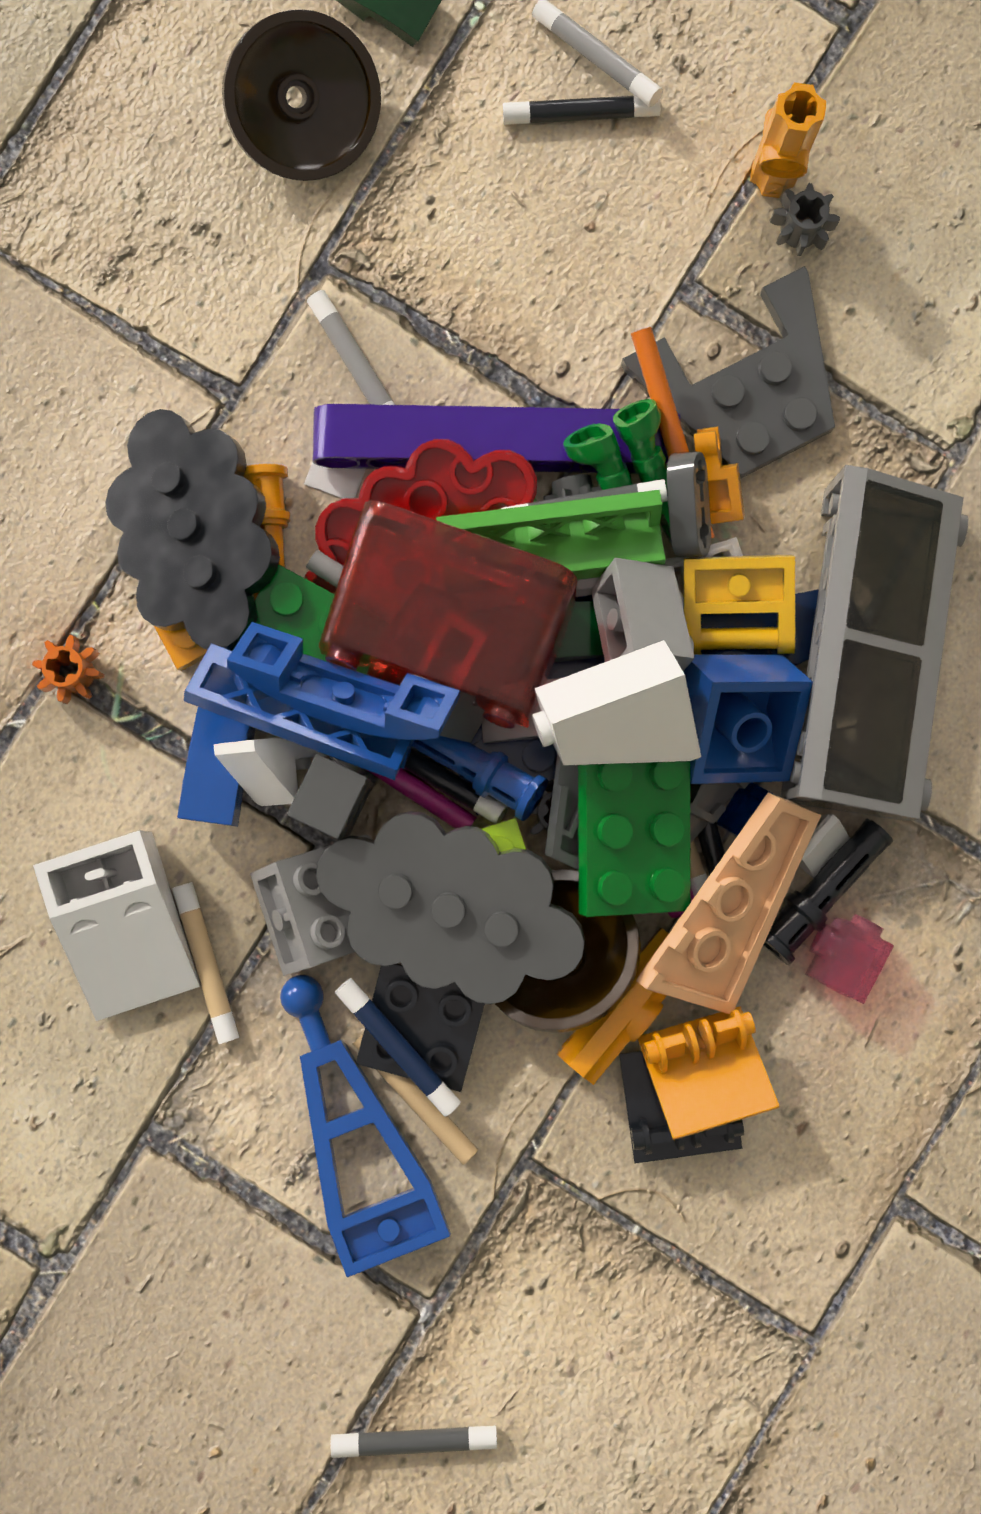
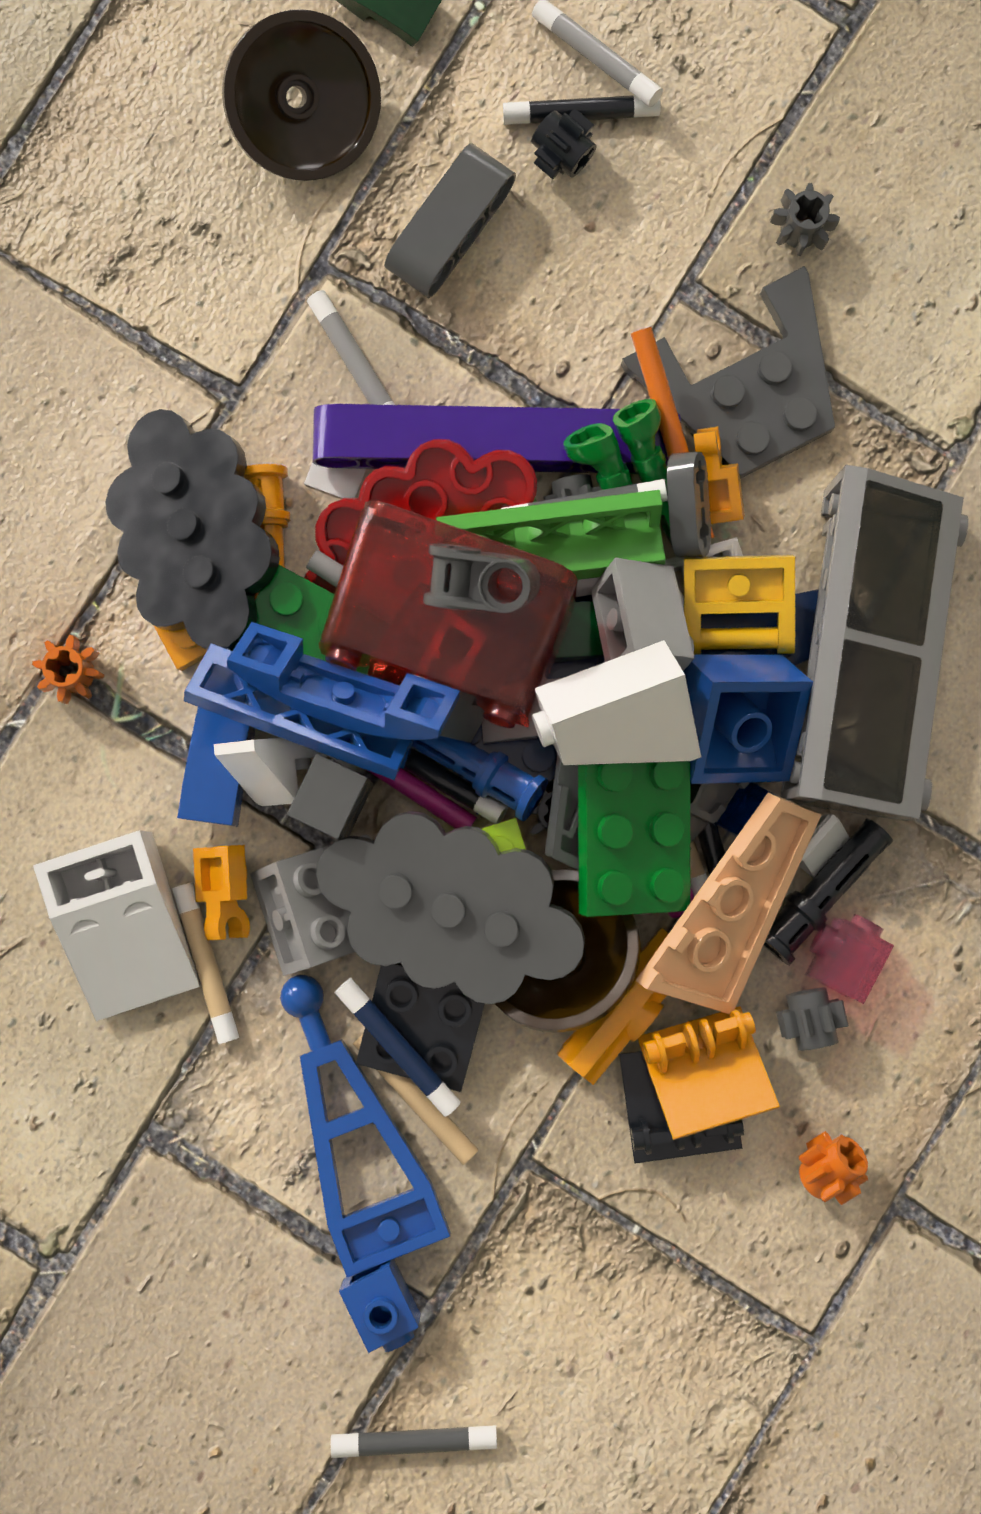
(220, 882): none -> light orange plate
(381, 1306): none -> blue brick
(450, 220): none -> dark grey beam
(468, 579): none -> dark grey piece
(563, 143): none -> black gear
(787, 139): light orange piece -> none
(812, 1019): none -> dark grey gear
(833, 1168): none -> orange gear

